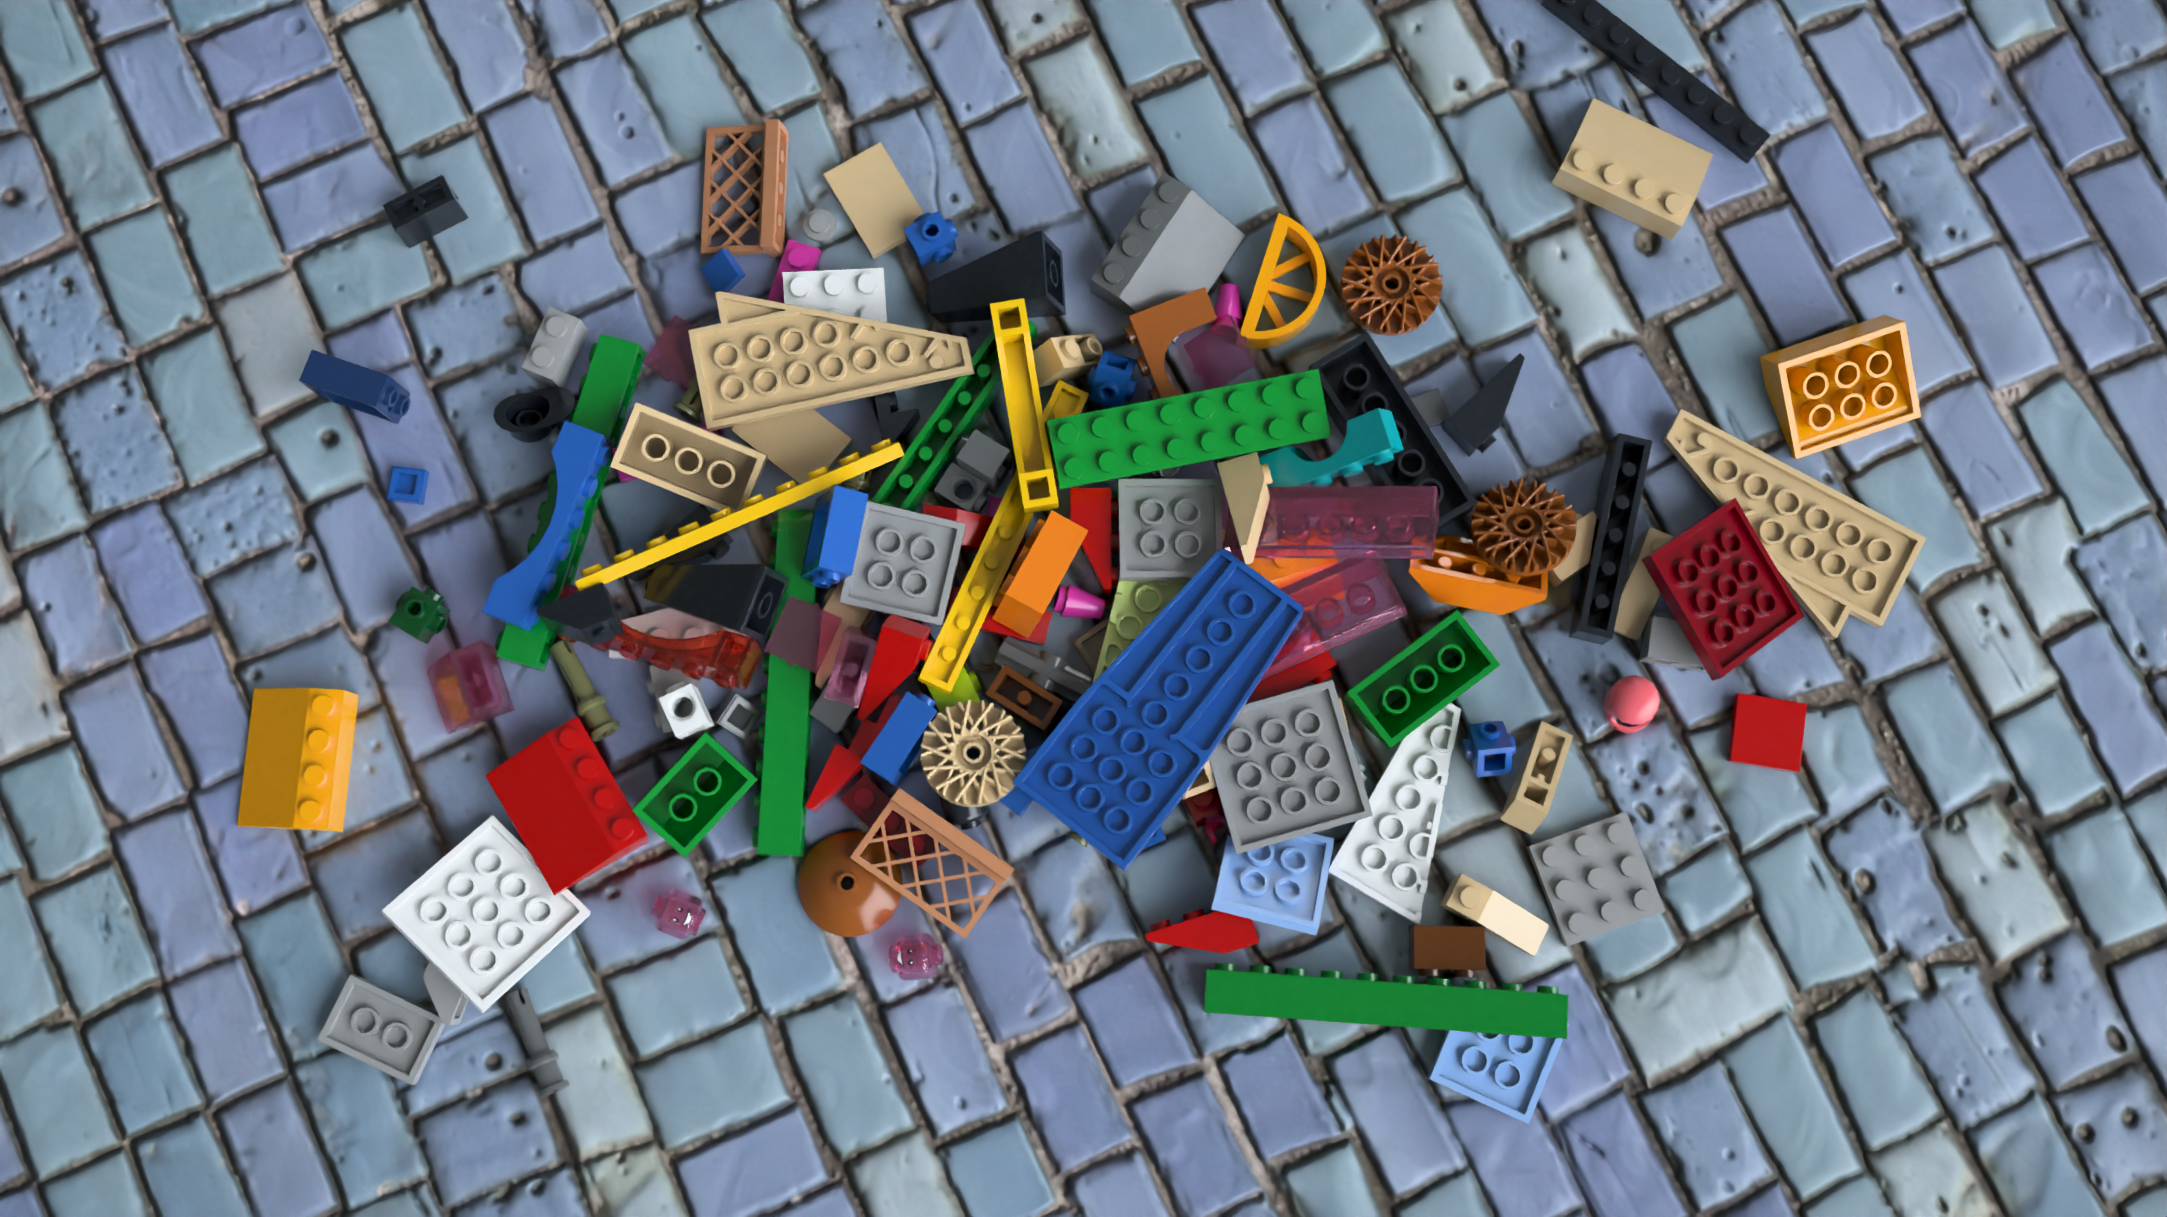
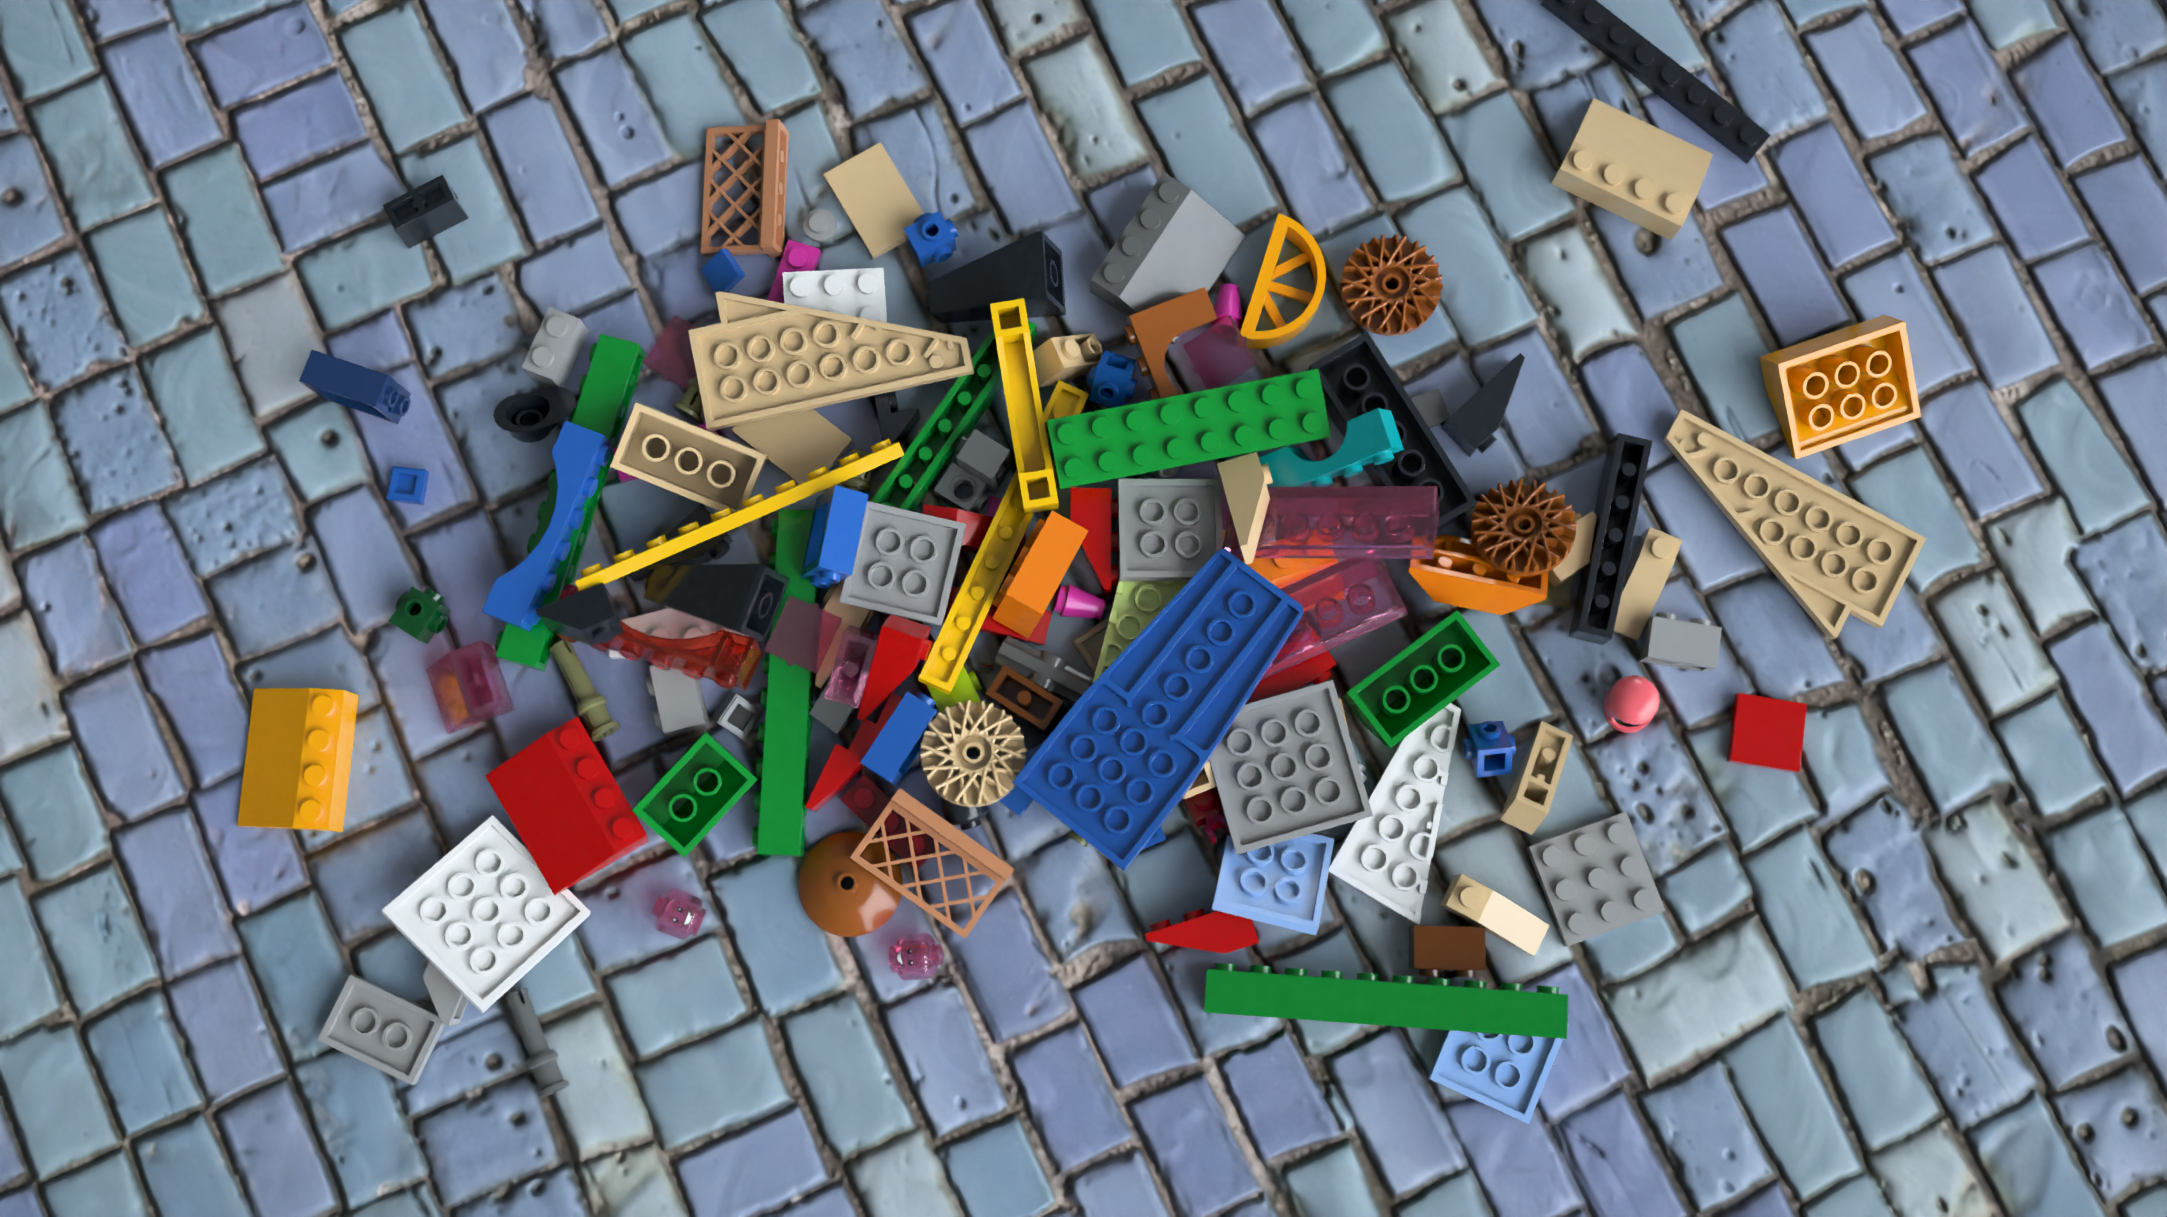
(696, 721): white brick -> none
(1723, 589): dark red plate -> none

